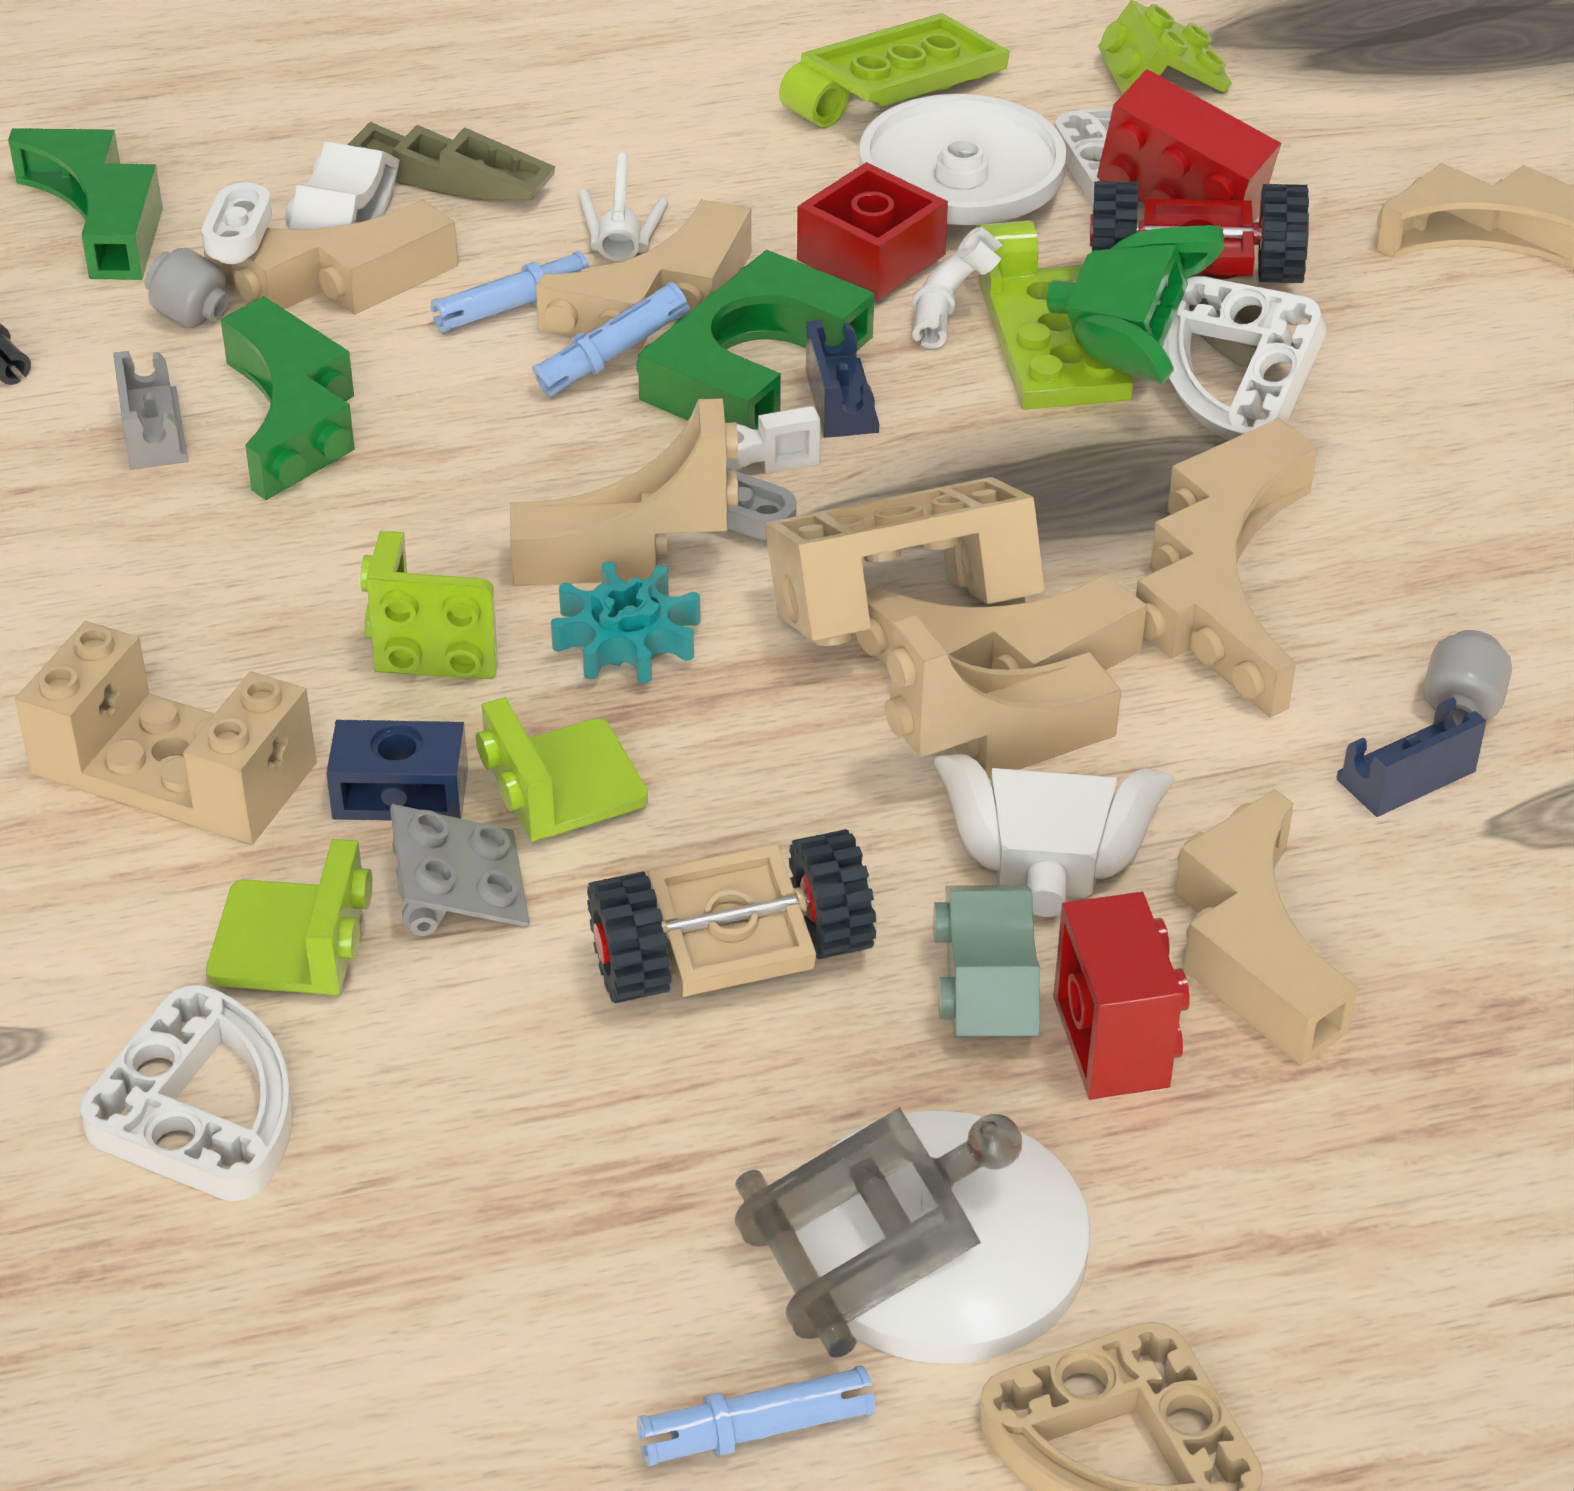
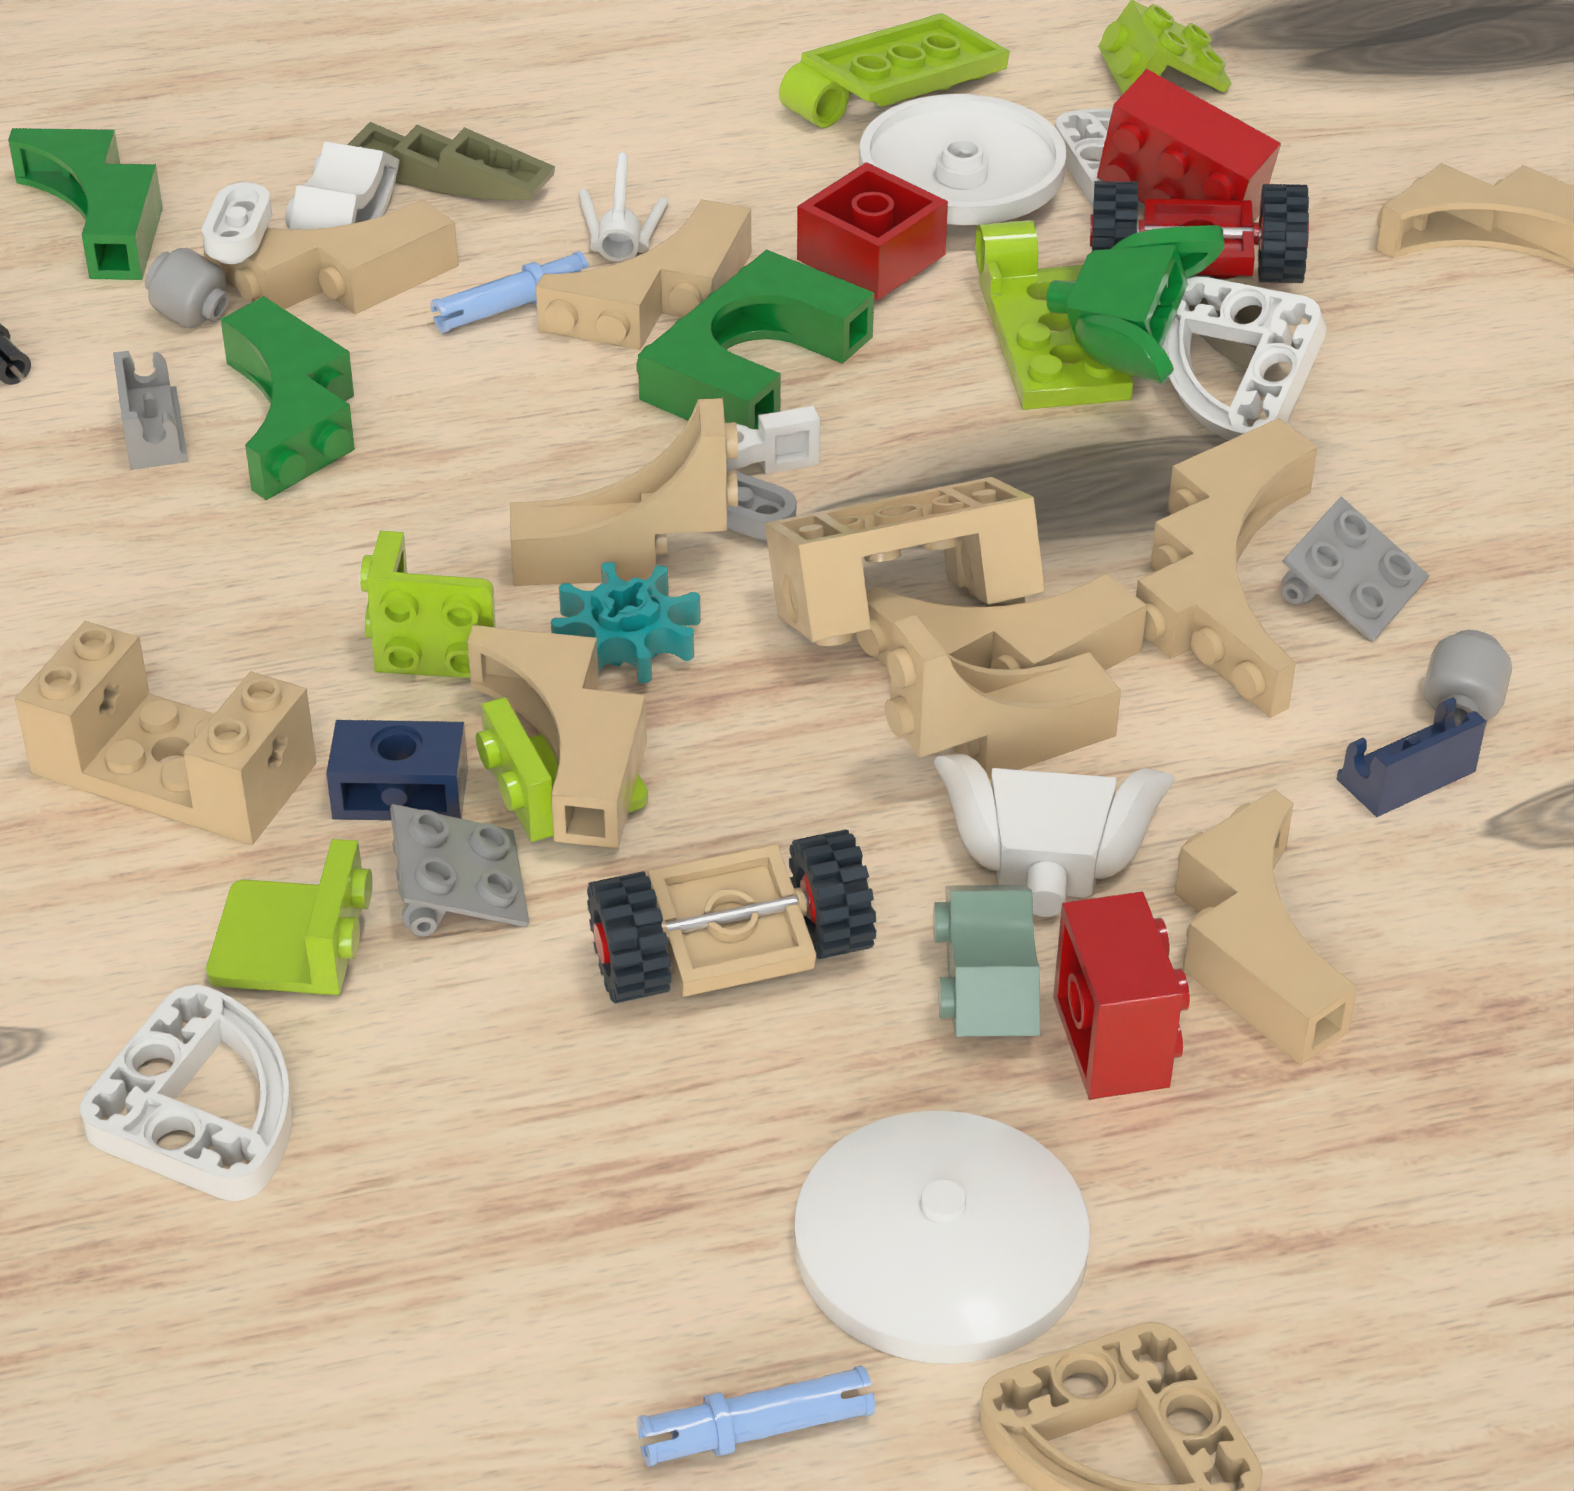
(590, 731): none -> tan arch
(593, 350): light blue pin -> none
(839, 384): dark blue hinge -> none
(910, 1248): clear smoke piece -> none
(936, 299): white piece -> none
(1352, 570): none -> light grey hinge

